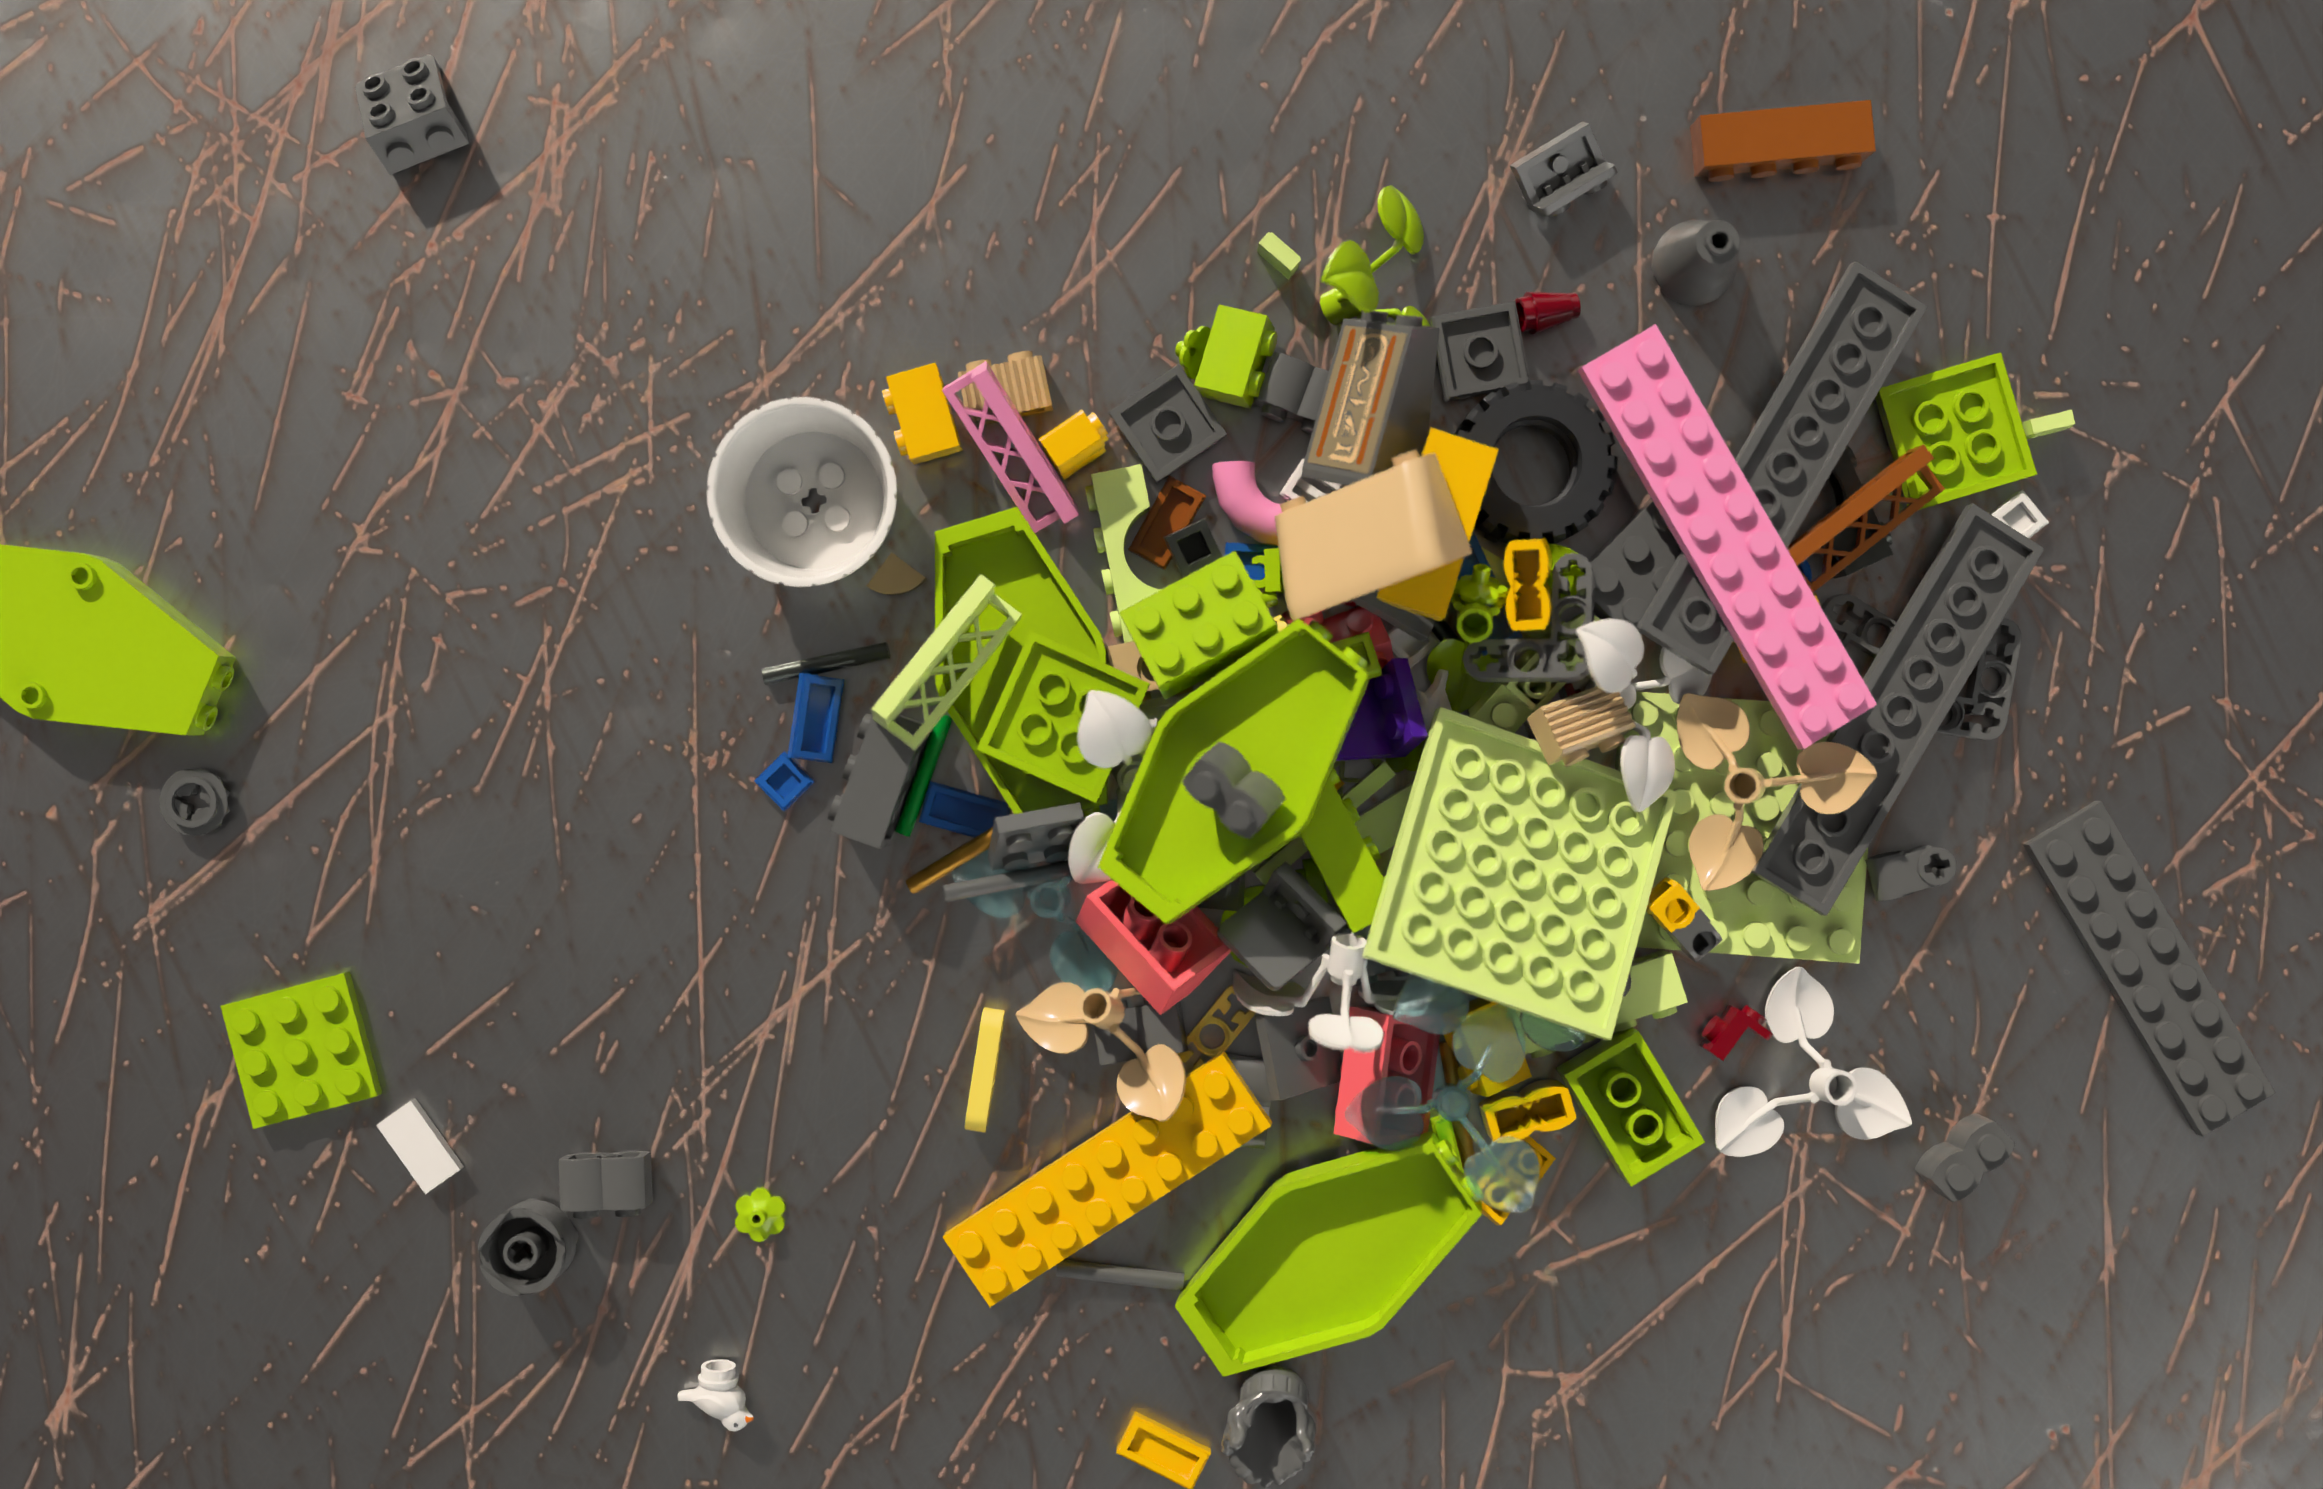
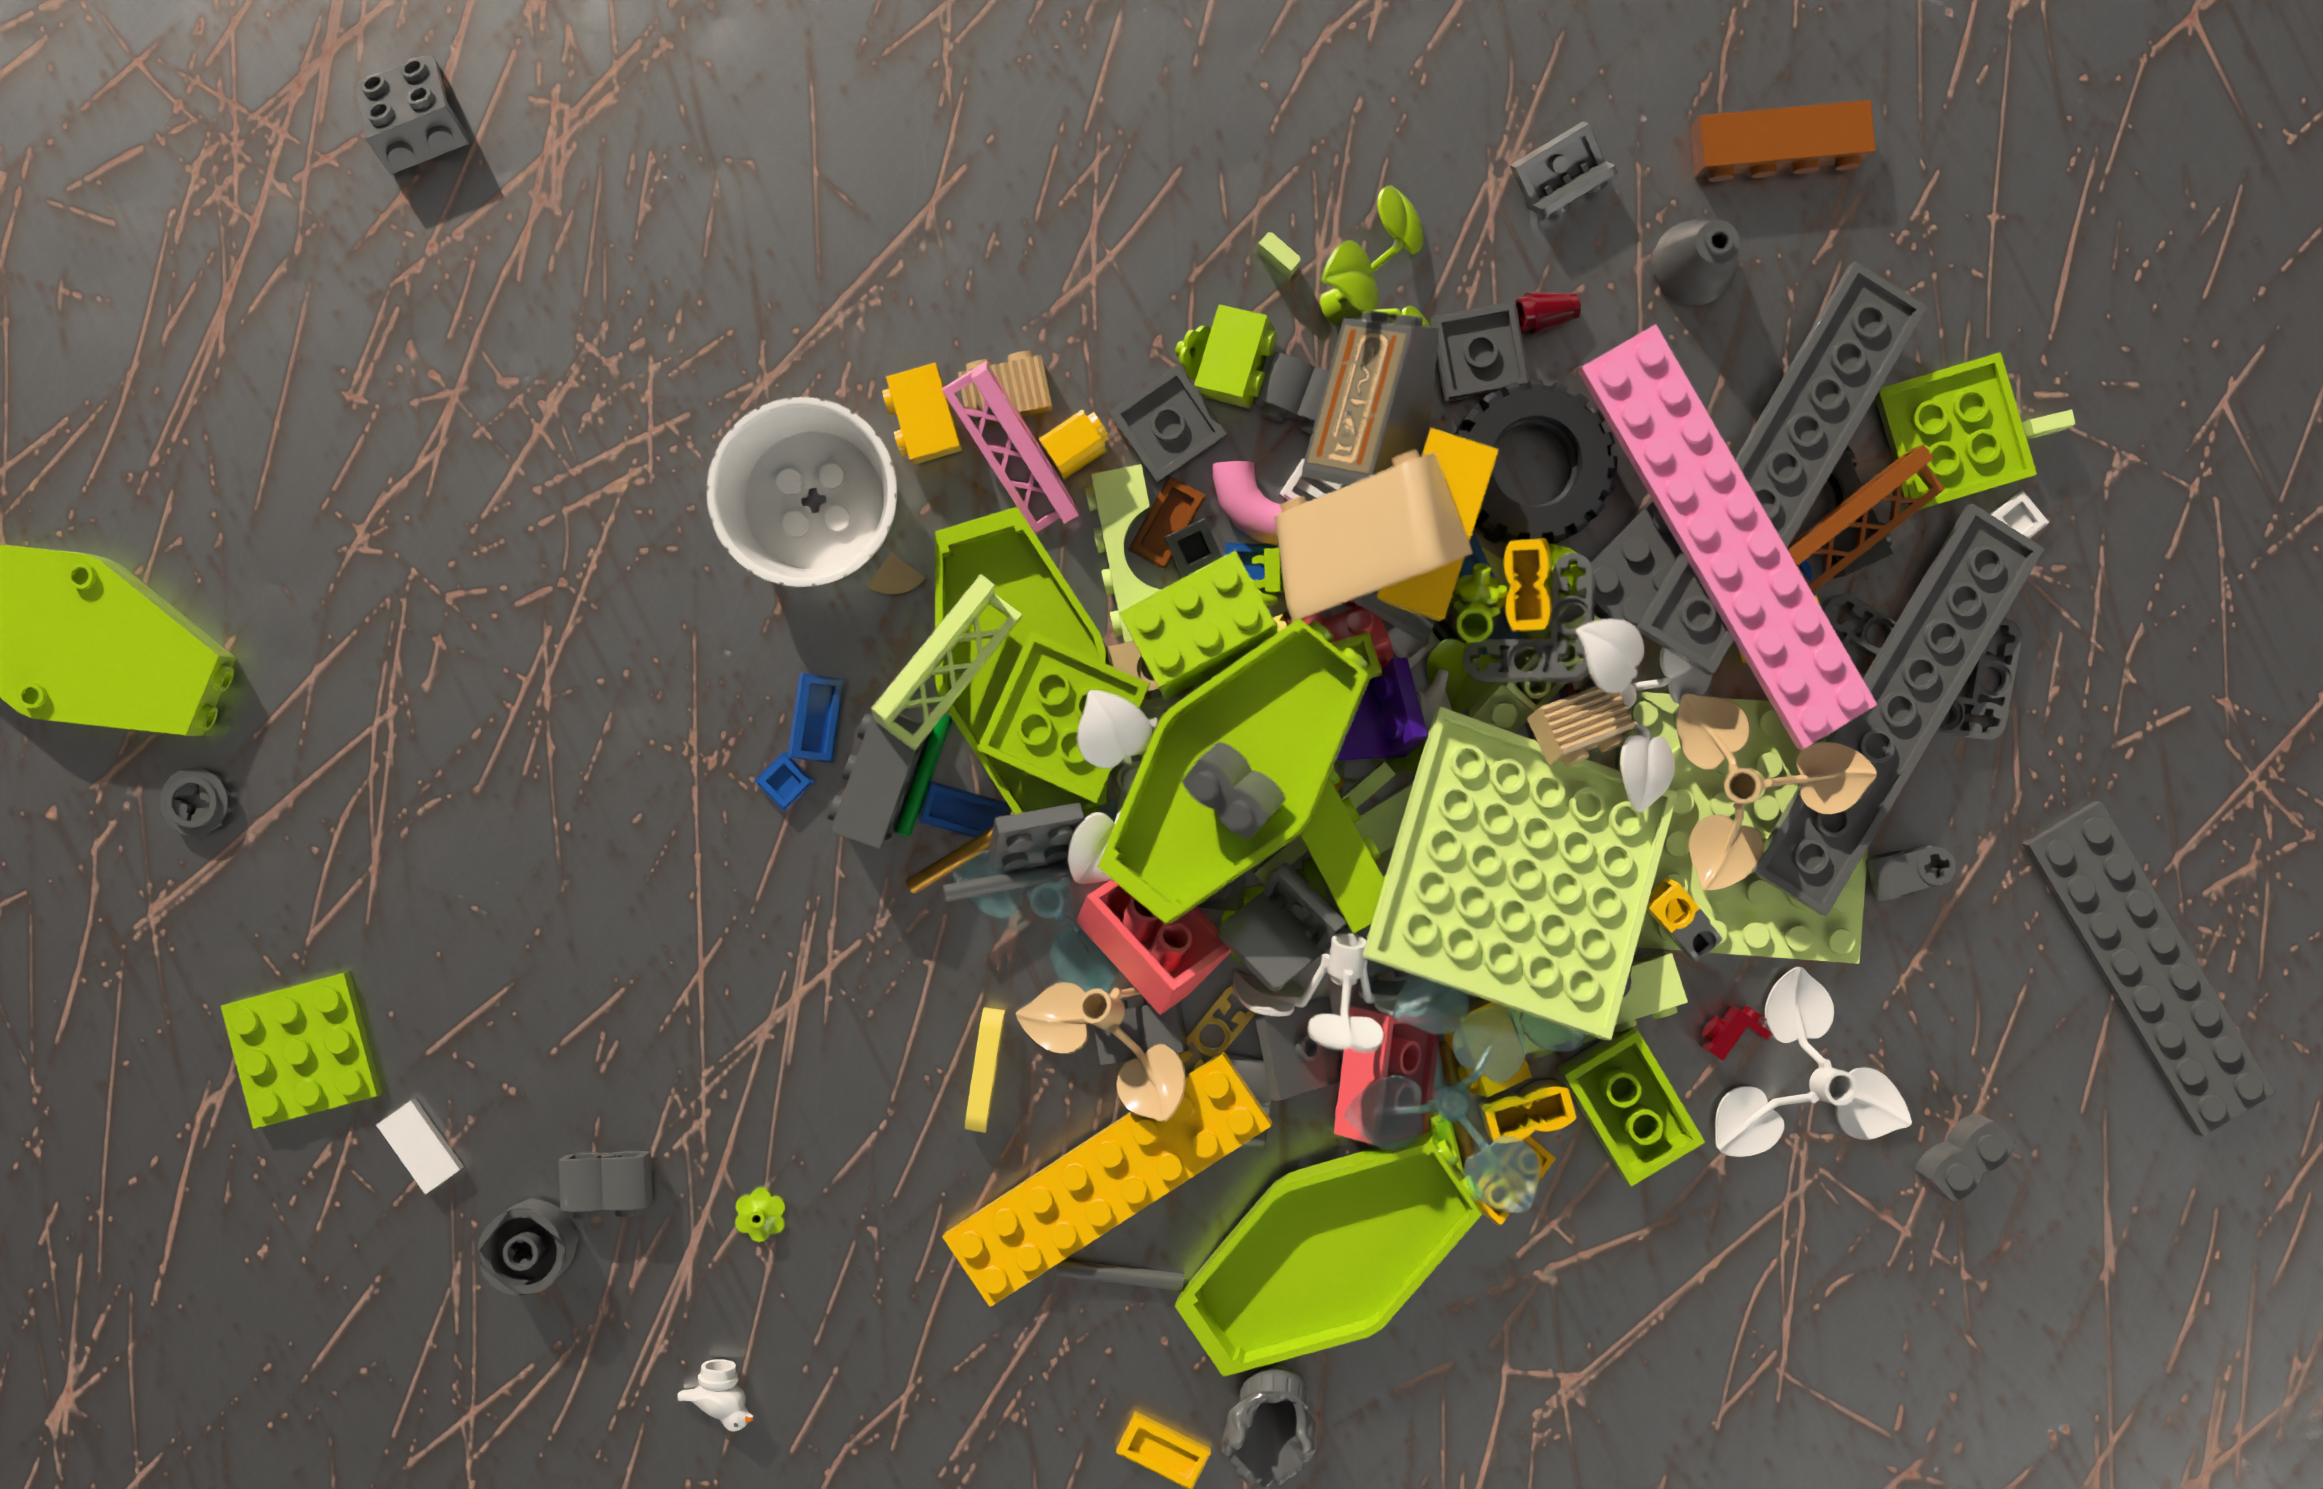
(826, 663): pearl dark grey bar -> none

